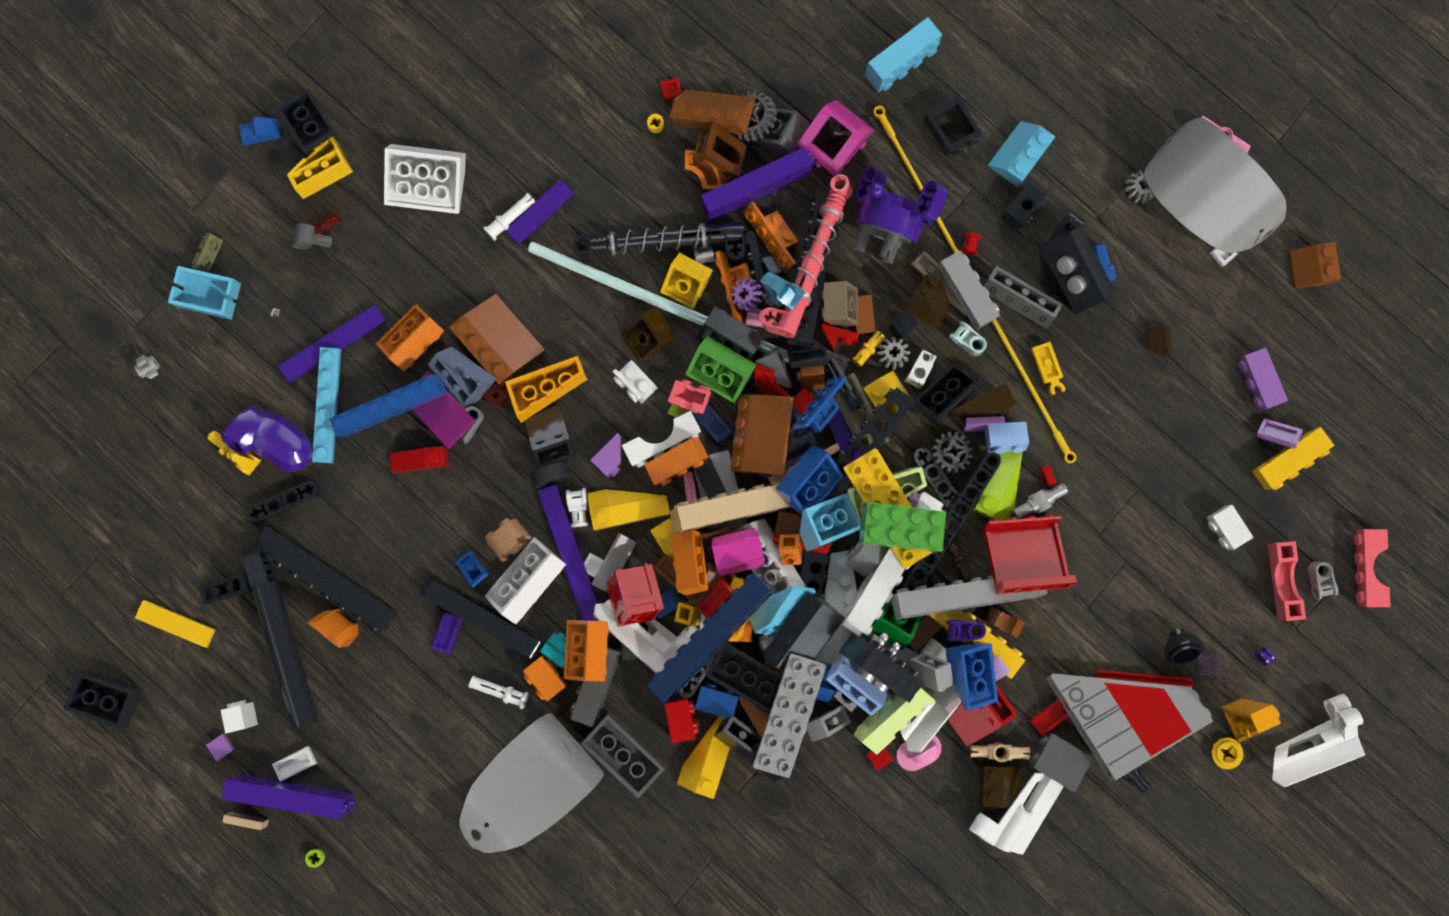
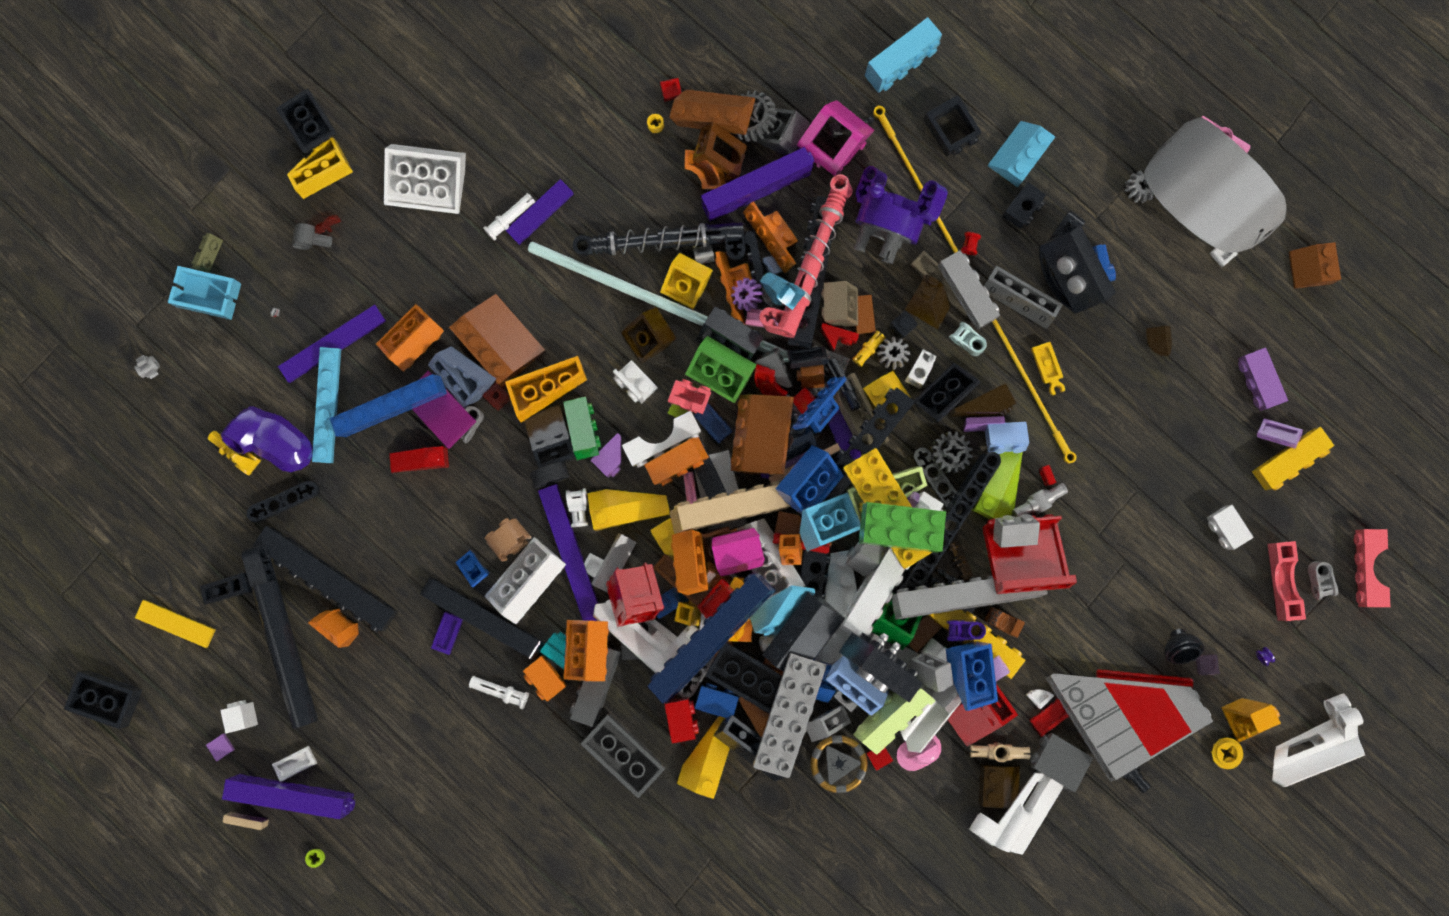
(260, 130): blue slope -> none
(528, 787): light grey piece -> none
(582, 428): none -> brick
(839, 764): none -> piece
(1016, 531): none -> light grey brick
(1039, 697): none -> white tile

